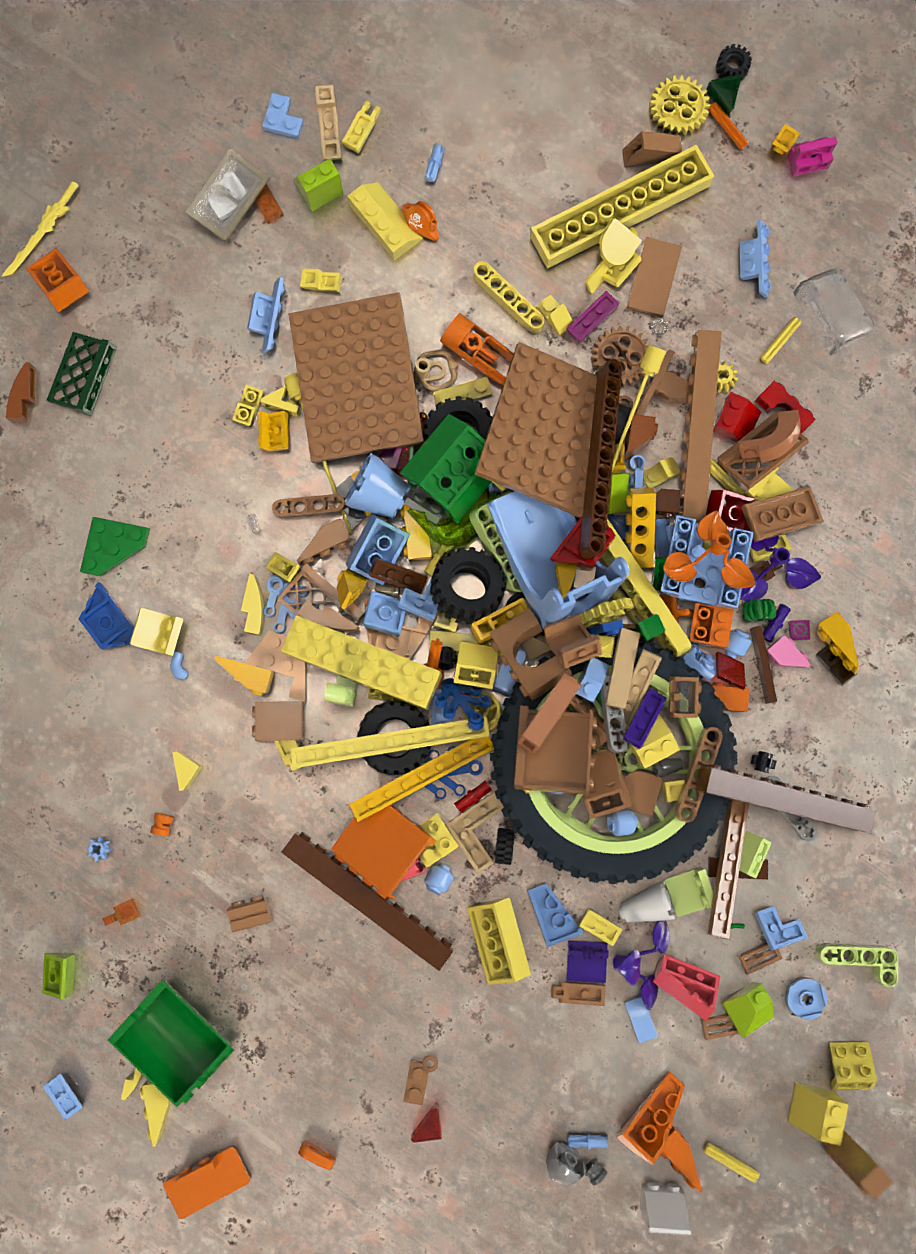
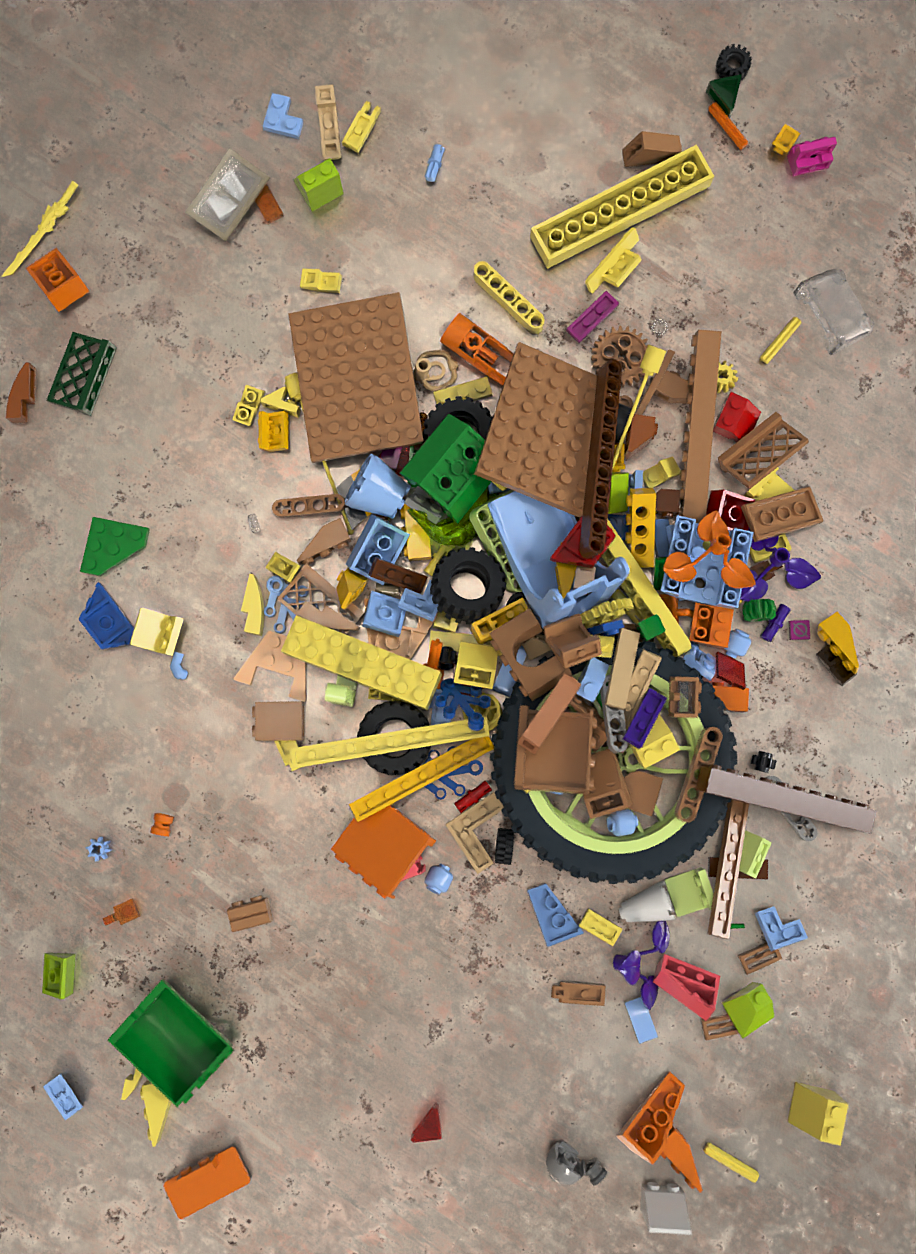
(186, 769): light yellow slope -> none
(250, 676): yellow slope -> none
(264, 314): light blue bracket -> none
(317, 1155): orange beam -> none
(367, 901): reddish brown brick -> none
(383, 219): light yellow slope -> none
(417, 1080): medium nougat hinge -> none
(421, 219): orange hat -> none
(444, 842): light yellow brick -> none
(499, 941): light yellow slope -> none
(555, 314): light yellow slope -> none
(587, 961): dark purple hinge -> none
(588, 1141): light blue axle -> none
(617, 243): light yellow tile -> none
(639, 460): light blue hinge -> none
(654, 277): medium nougat tile -> none
(667, 766): dark grey cone -> none
(672, 789): light yellow panel -> none
(684, 90): light yellow gear -> none
(724, 478): light yellow axle -> none
(754, 259): light blue bracket -> none
(763, 664): reddish brown tile -> none
(776, 443): nougat arch -> none
(777, 397): red arch -> none
(785, 654): bright pink slope -> none
(816, 1004): light blue plate -> none
(852, 1066): light yellow bracket -> none
(856, 958): yellowish green beam -> none
(859, 1166): medium nougat brick -> none

